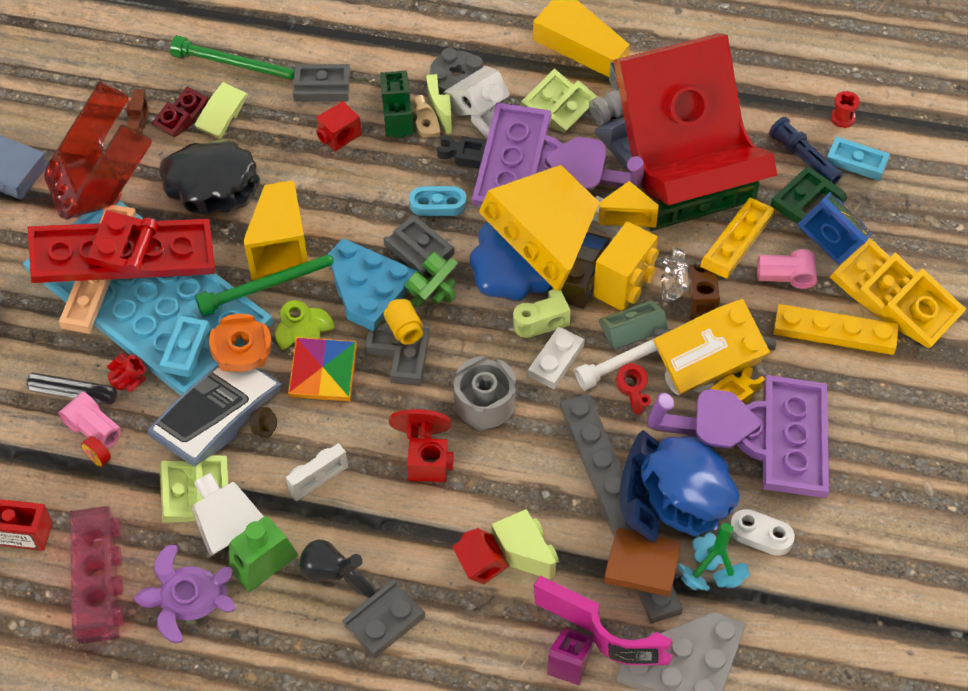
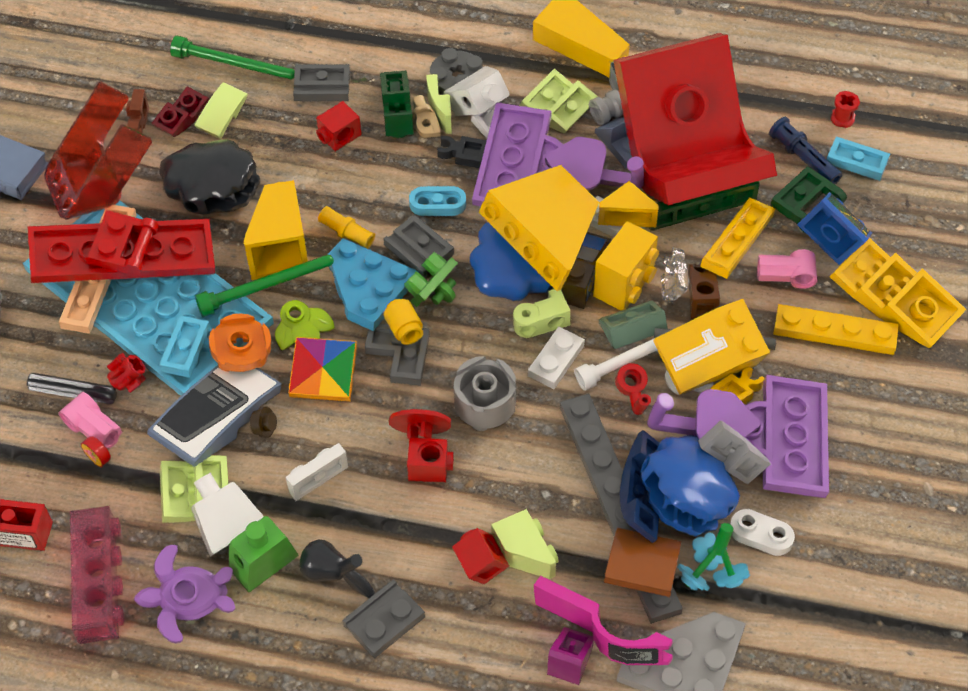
(346, 227): none -> yellow pin
(735, 451): none -> light grey slope

